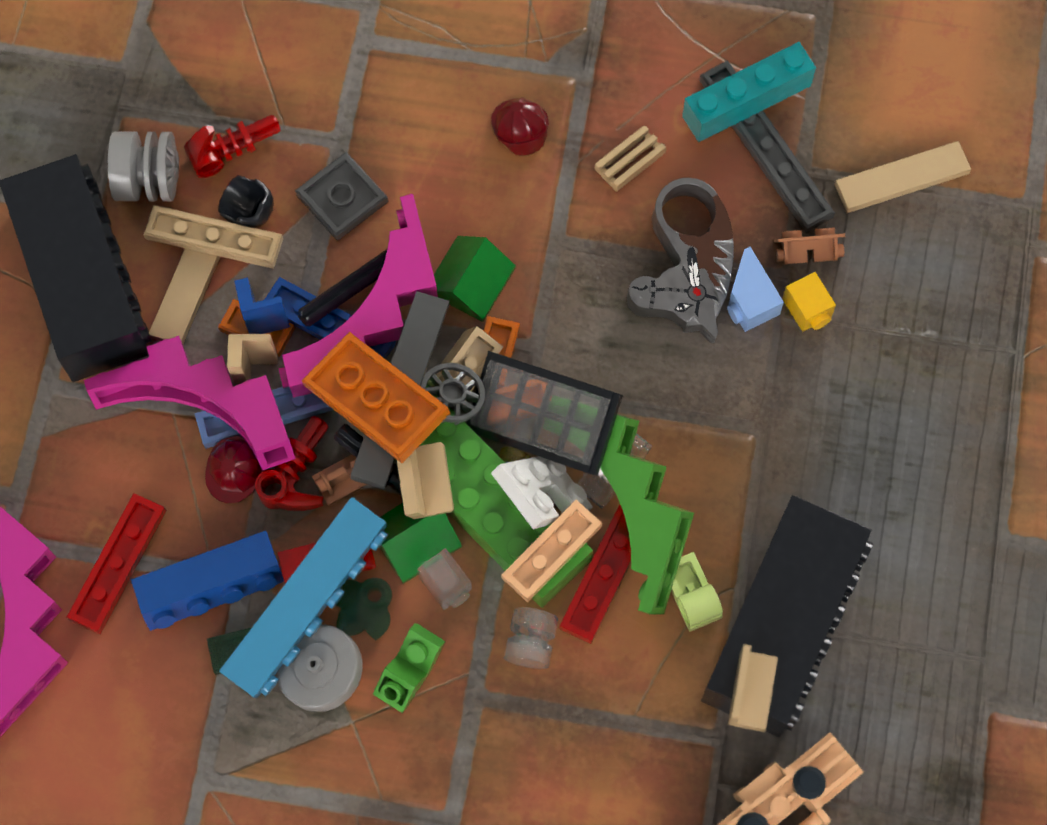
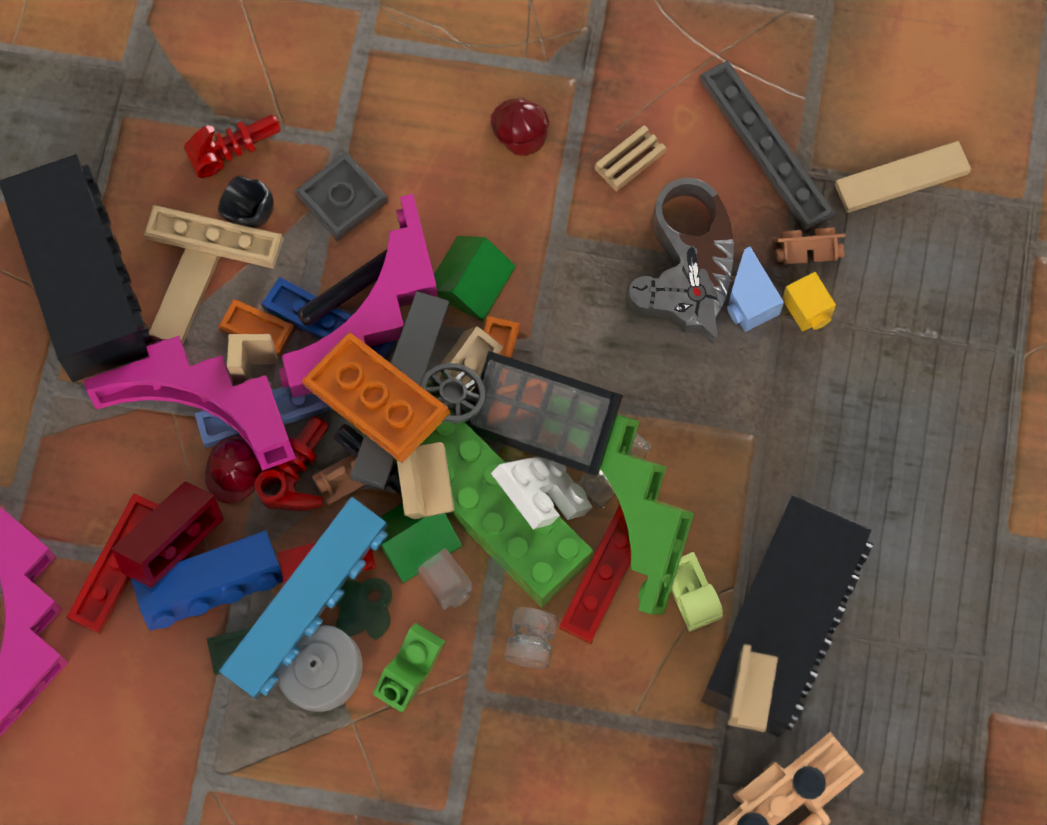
(137, 166): light grey wheel -> none
(167, 534): none -> dark red brick
(263, 315): blue panel -> none
(551, 550): light nougat plate -> none
(748, 91): teal brick -> none

